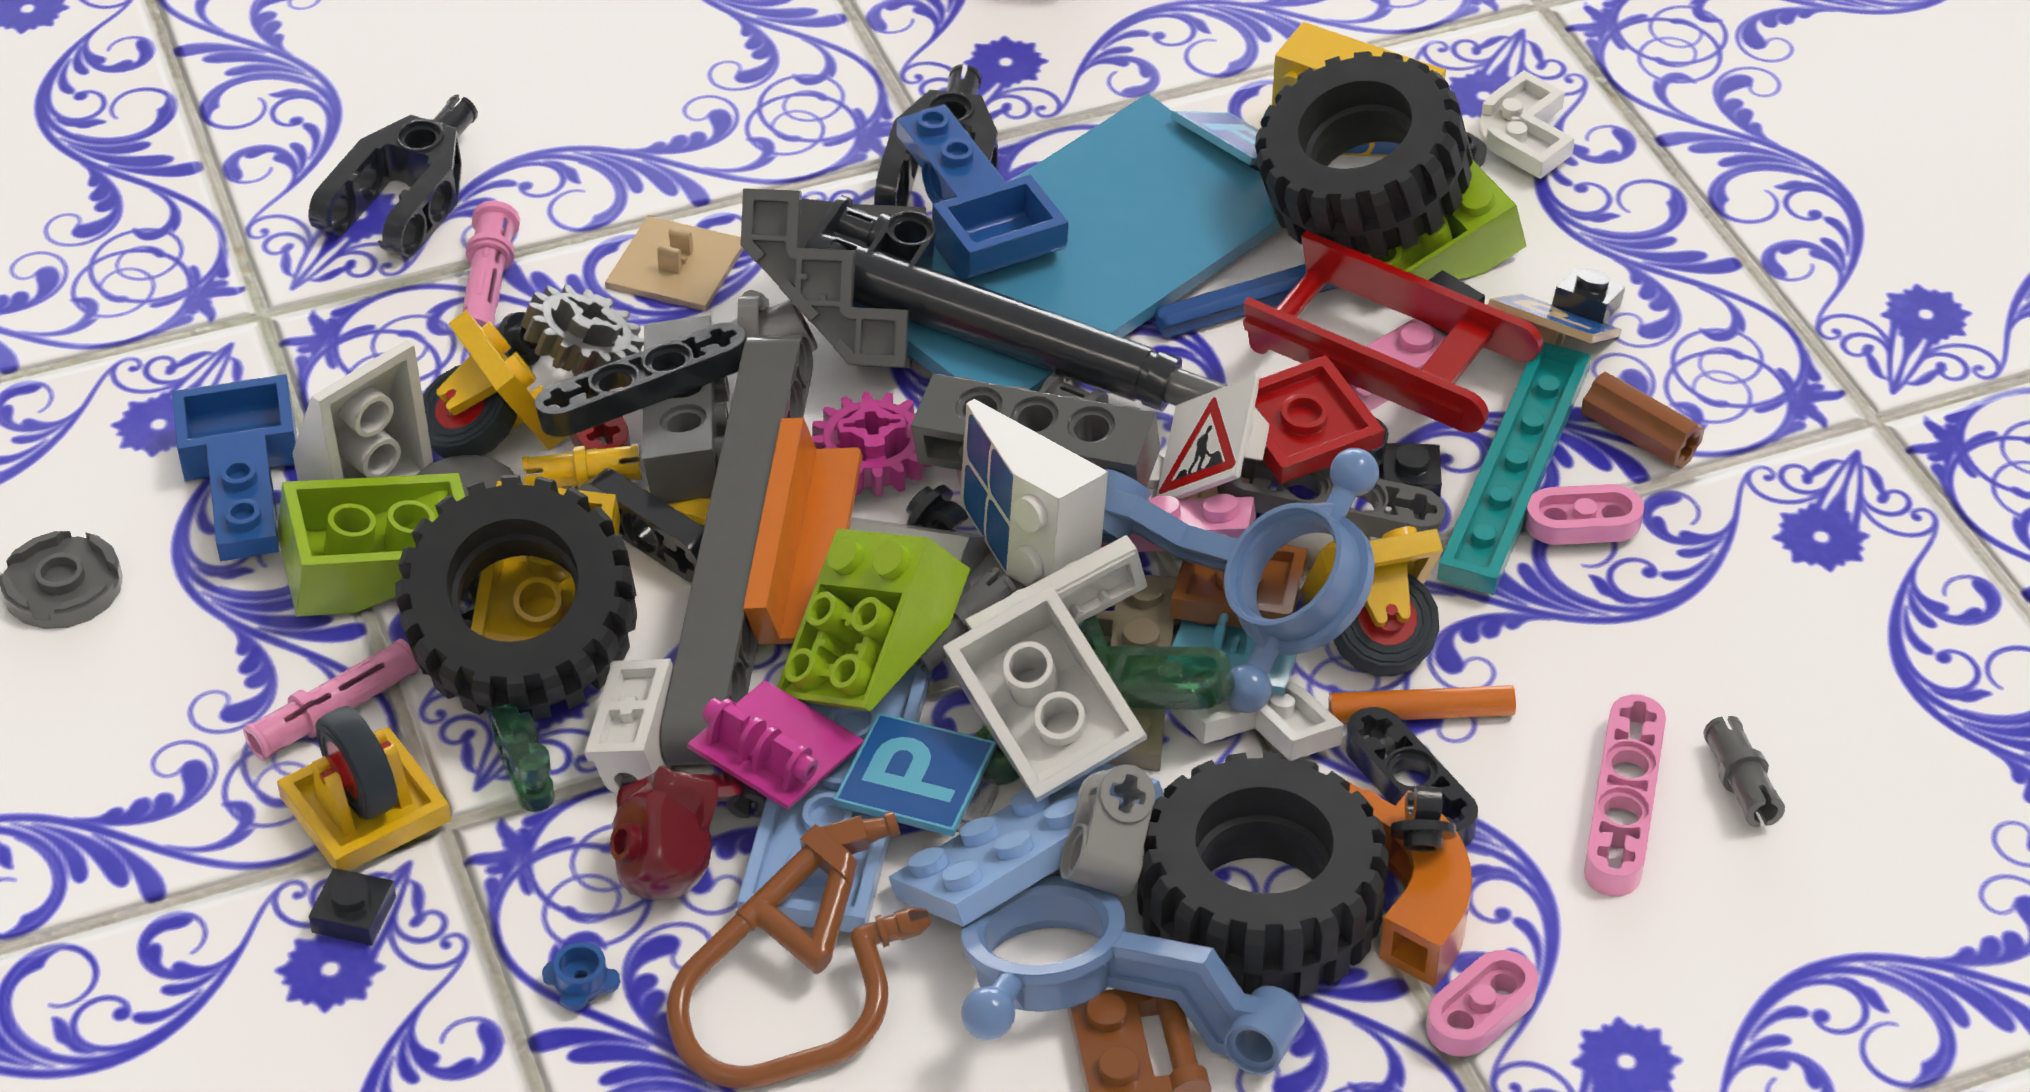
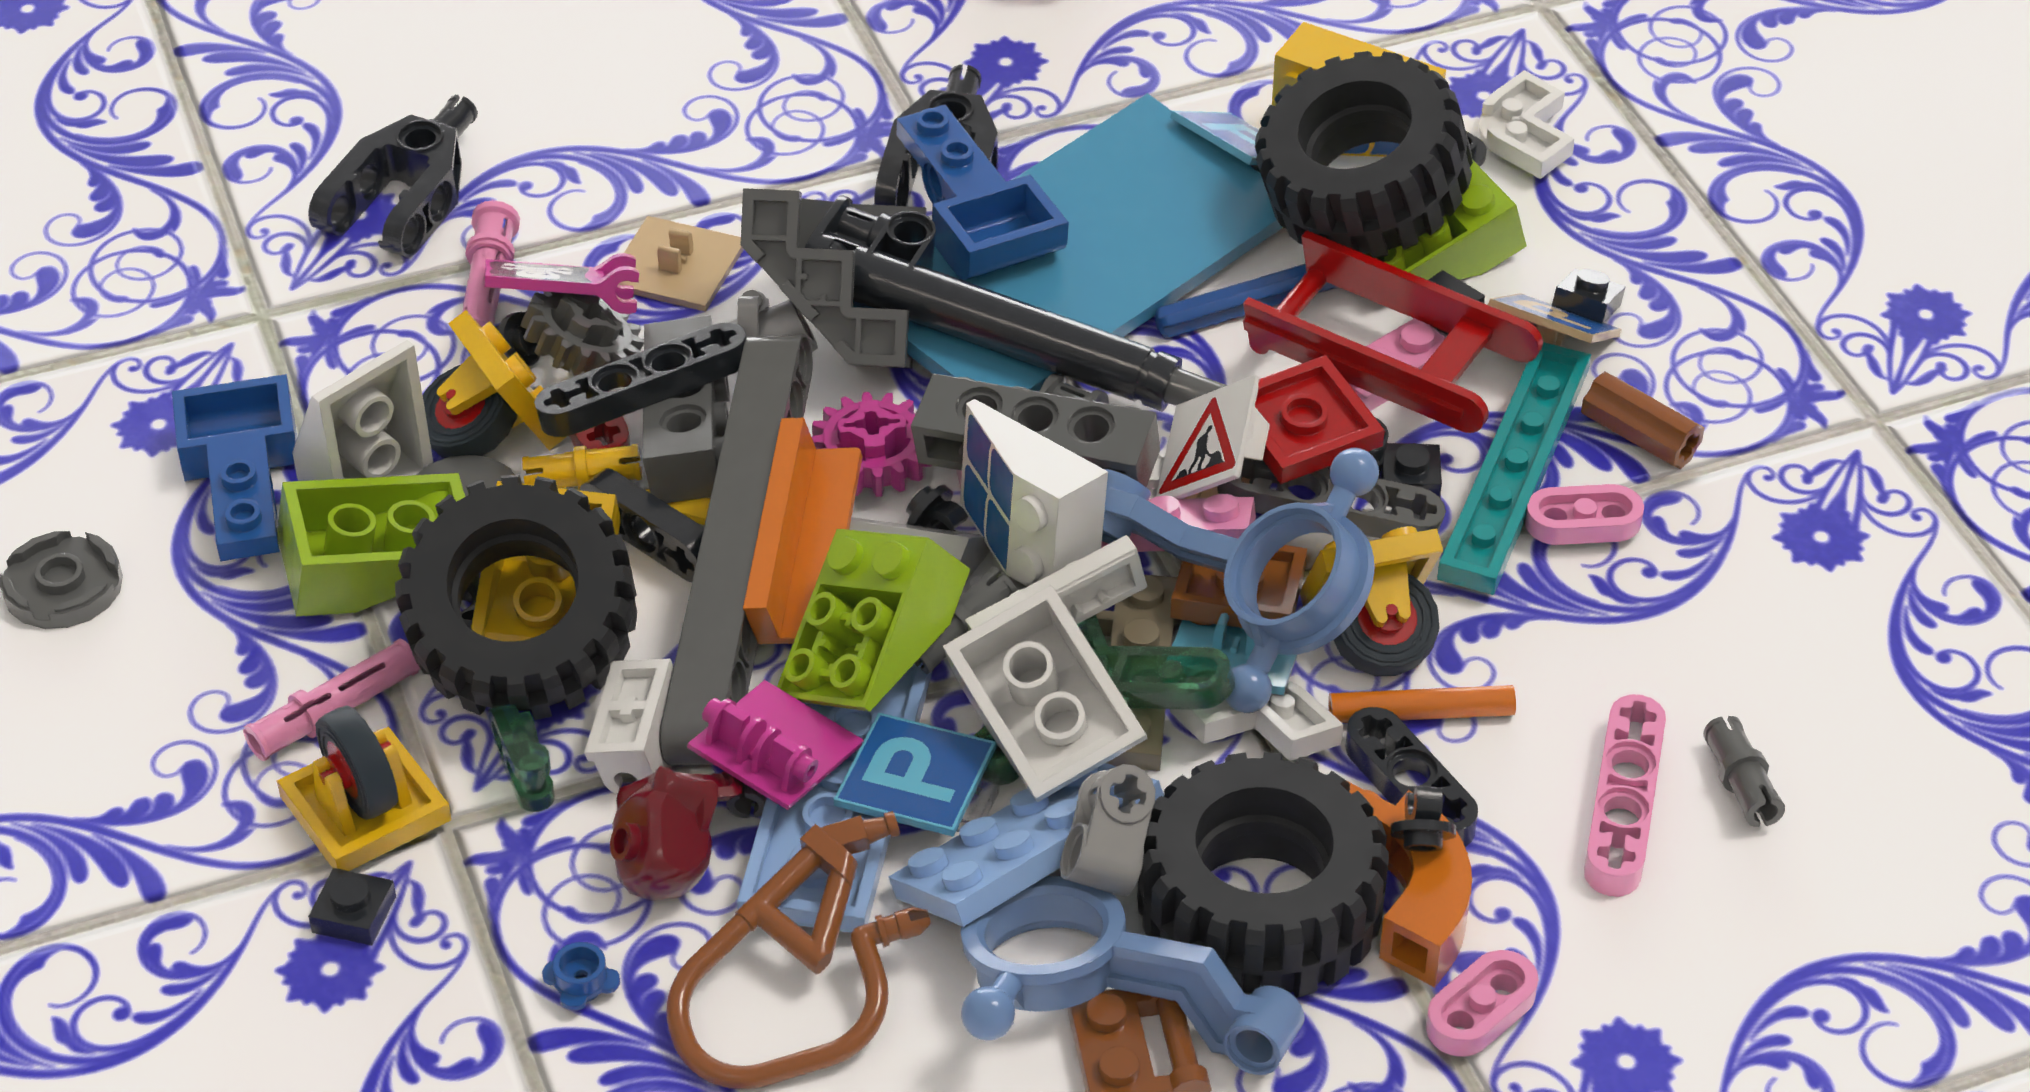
(597, 280): none -> dark pink flag

